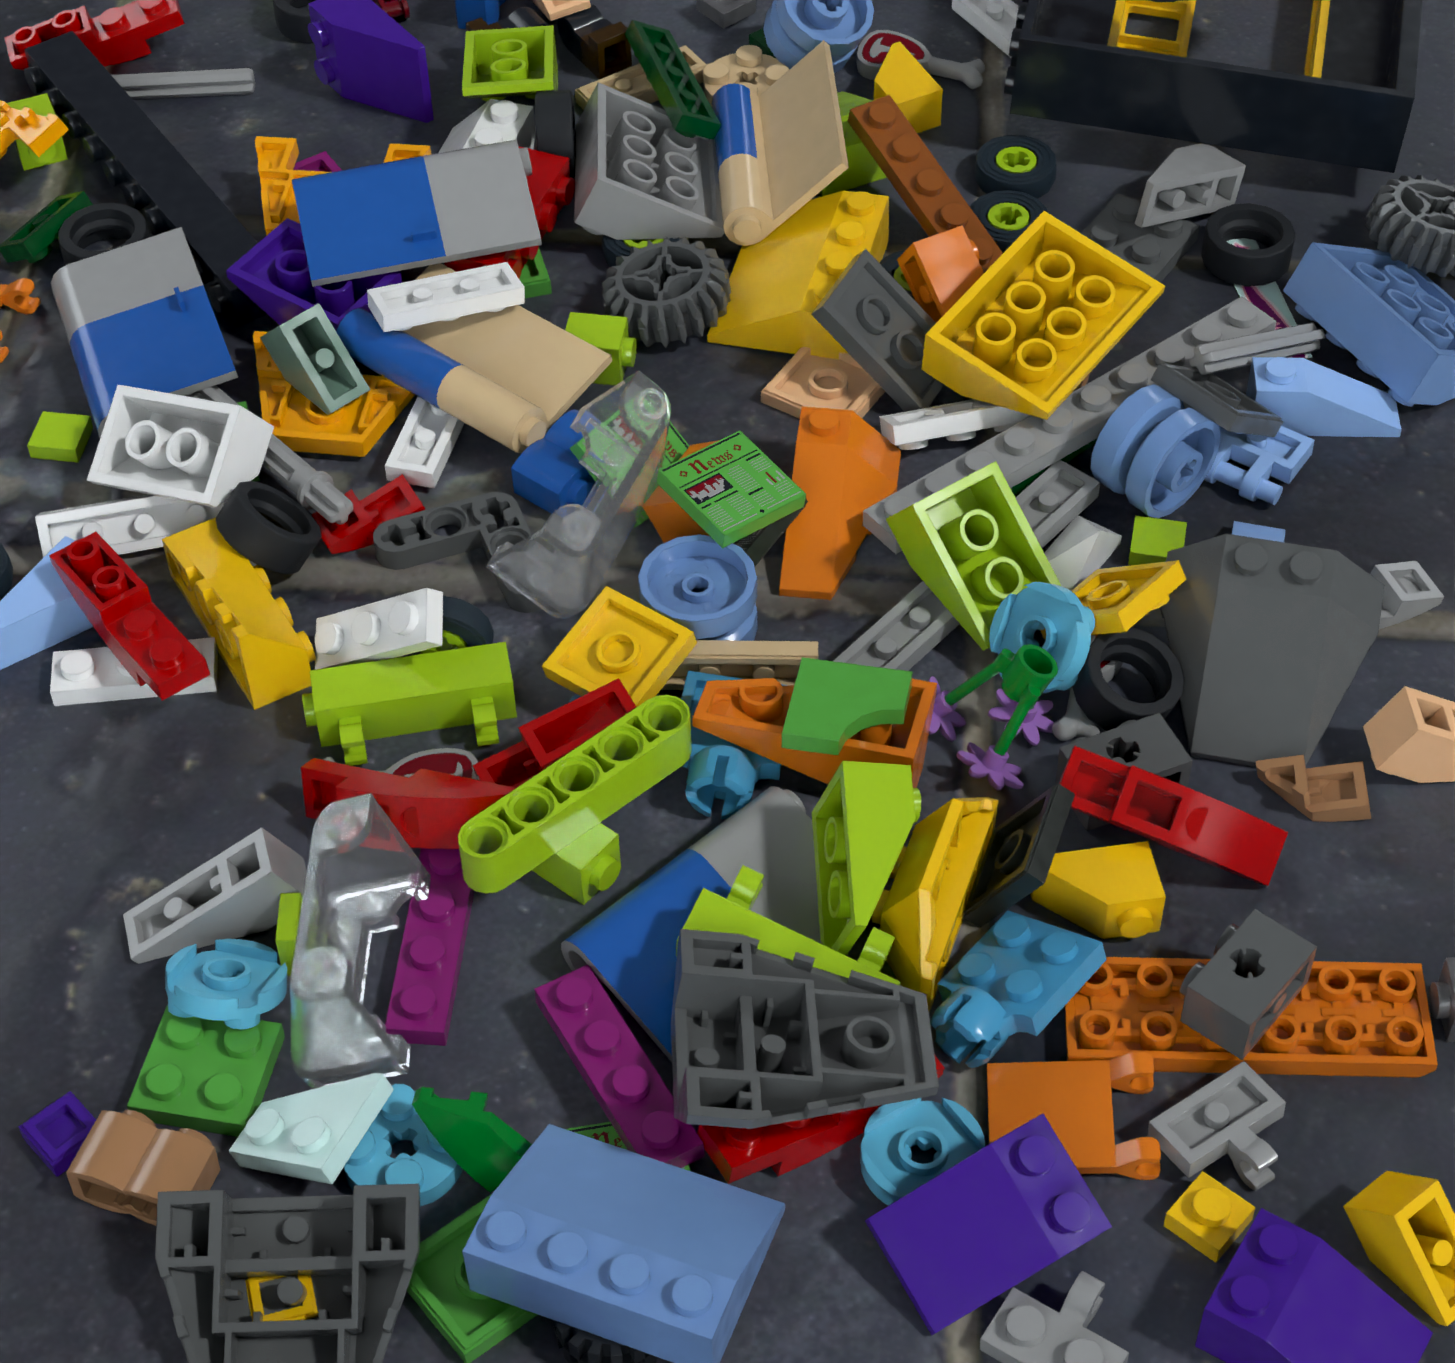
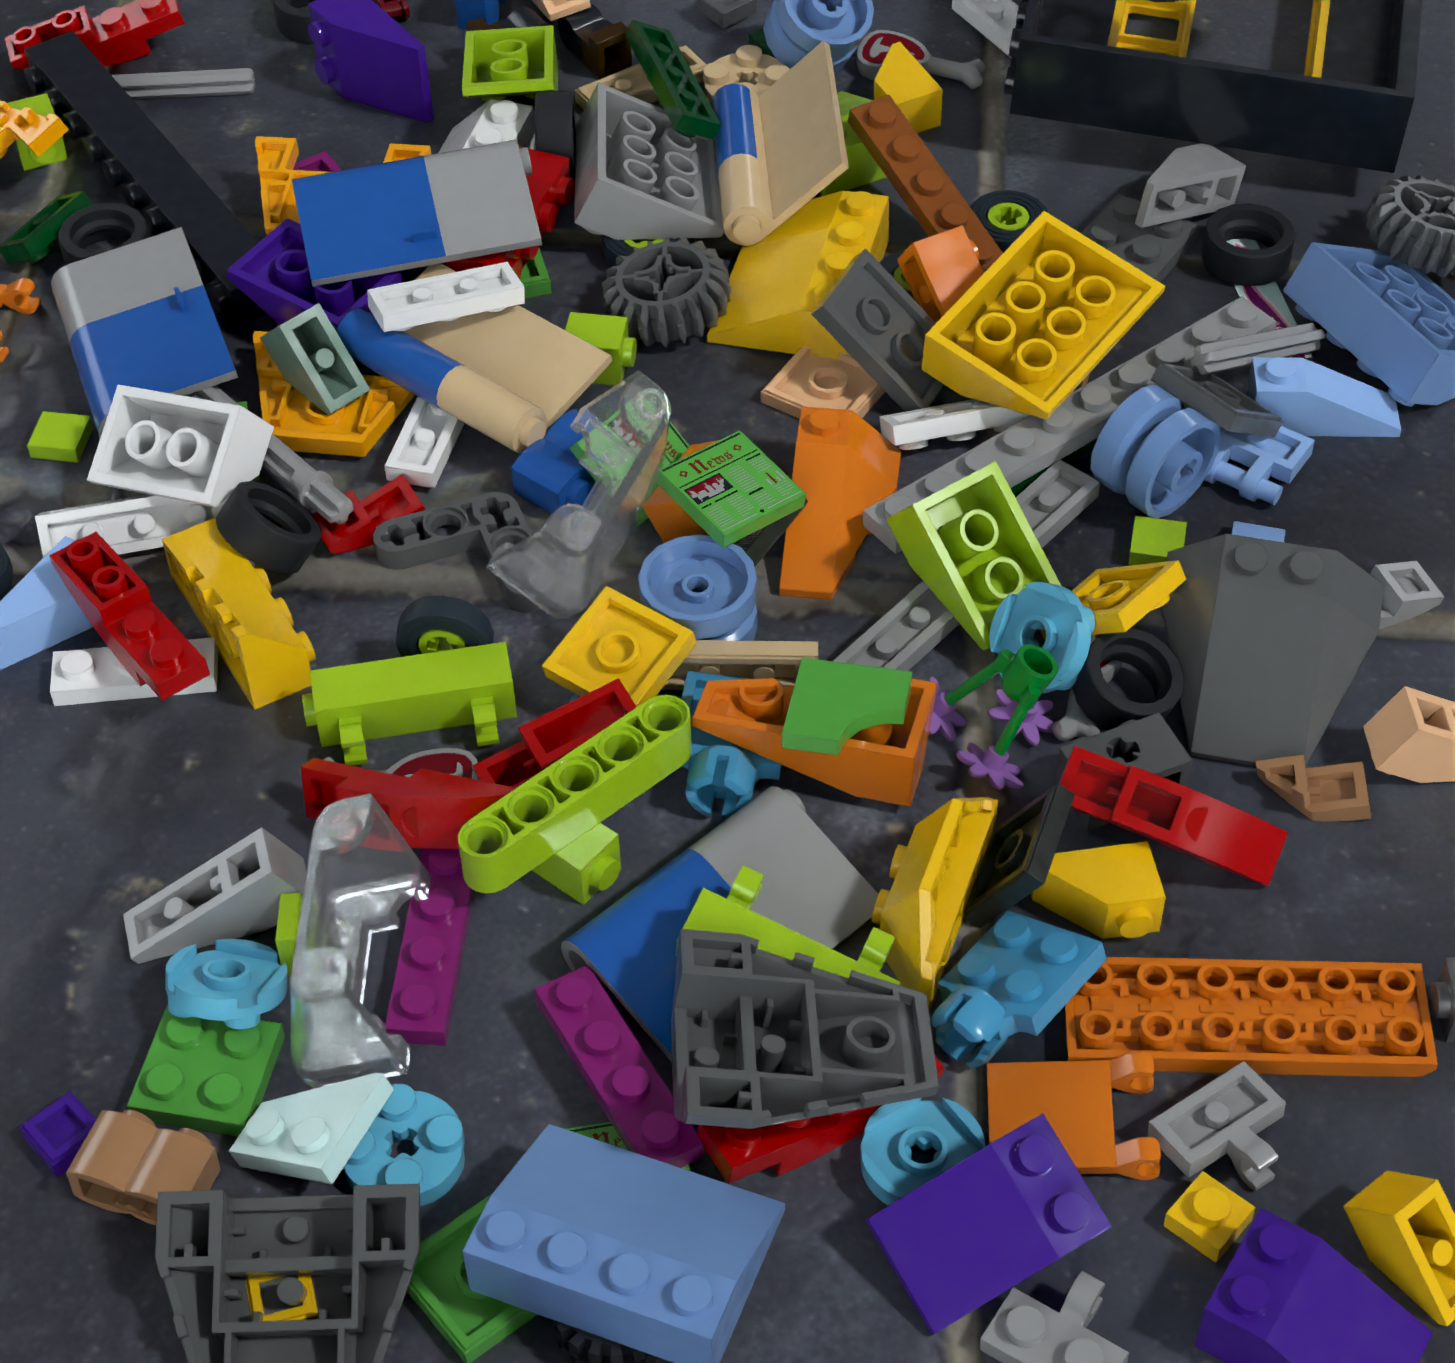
(380, 630): white plate -> none
(471, 1135): green slope -> none
(857, 842): lime slope -> none
(1015, 165): black bush -> none
(1080, 551): white slope -> none
(1246, 982): dark grey brick -> none

